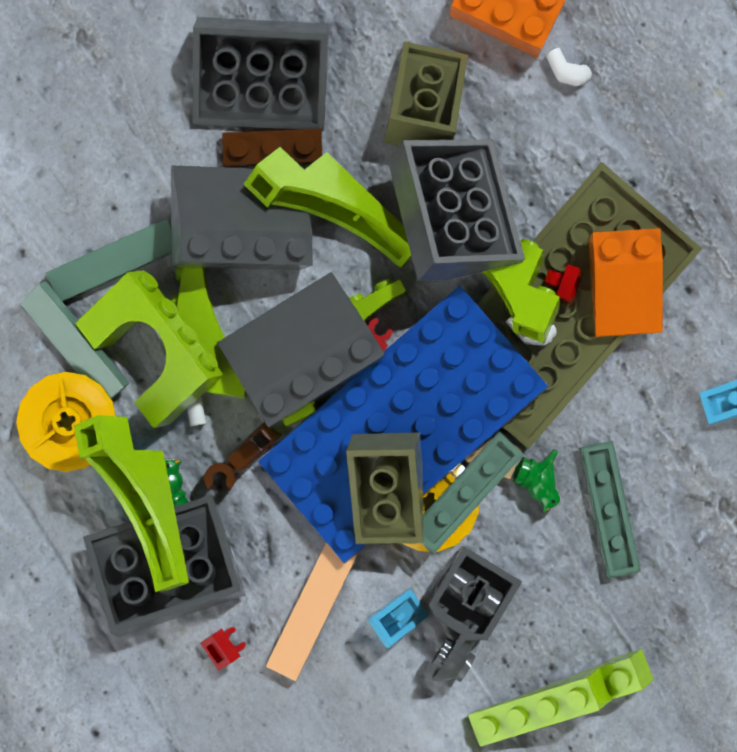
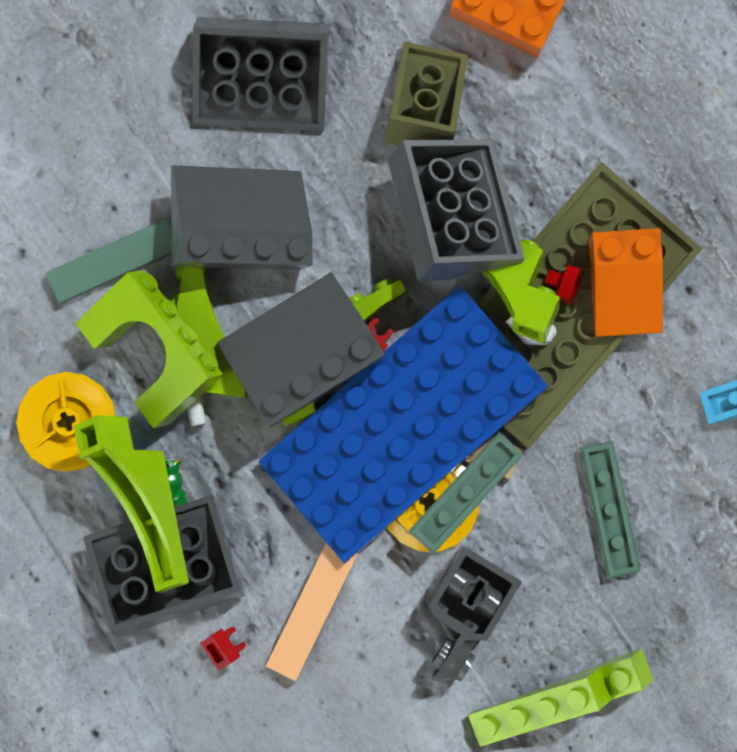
(60, 328): sand green tile -> none
(242, 456): reddish brown piece -> none
(250, 148): reddish brown plate -> none
(332, 194): lime arch -> none
(386, 487): olive slope -> none
(397, 618): medium azure slope -> none
(539, 480): green animal -> none
(567, 72): white arm -> none

